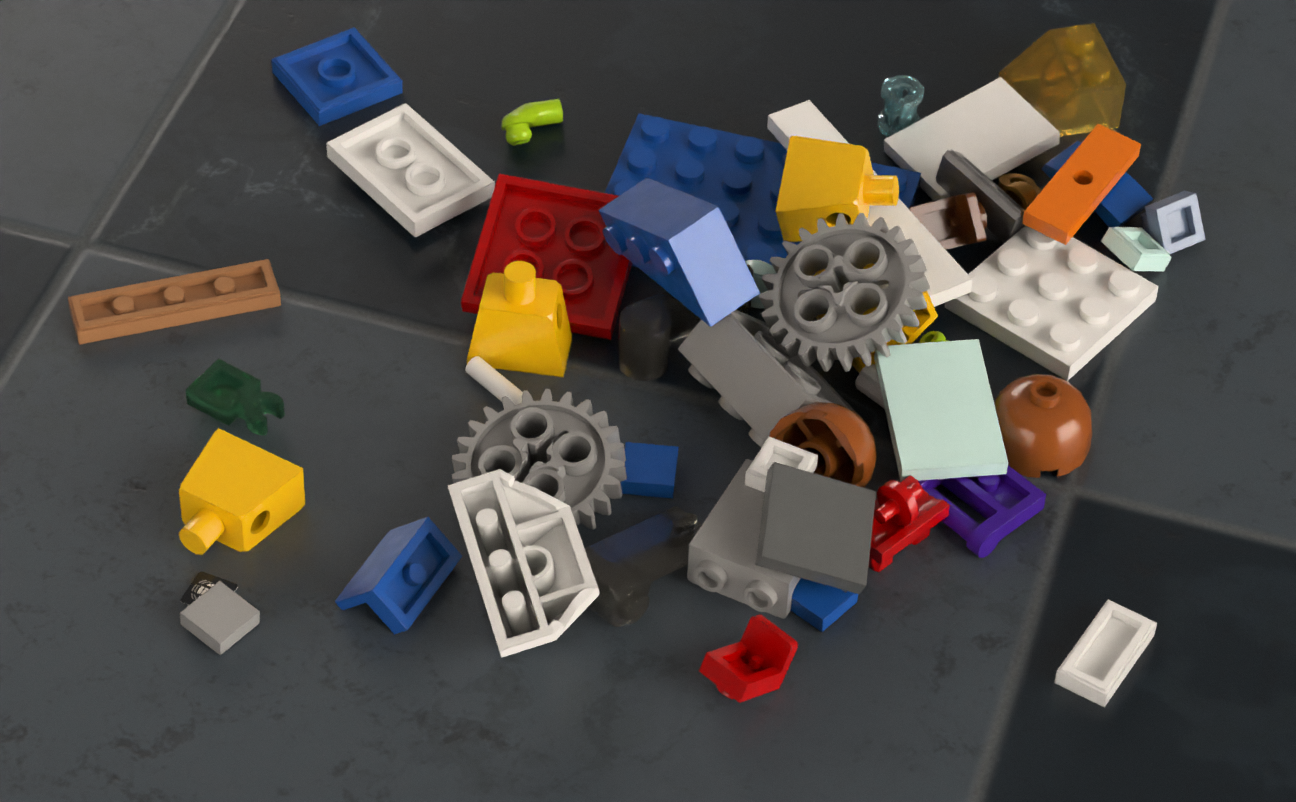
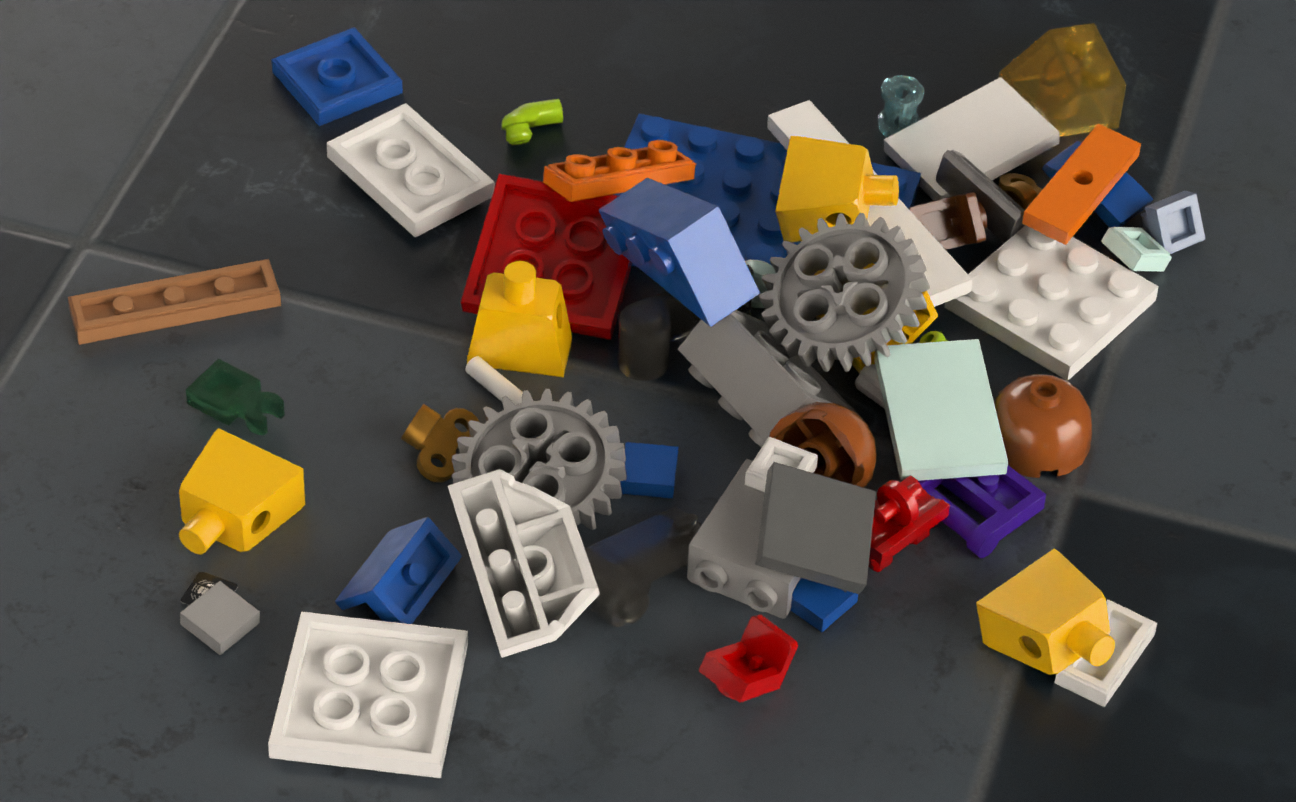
(369, 695): none -> white plate
(437, 439): none -> pearl gold piece
(618, 170): none -> orange tile
(1047, 617): none -> yellow torso

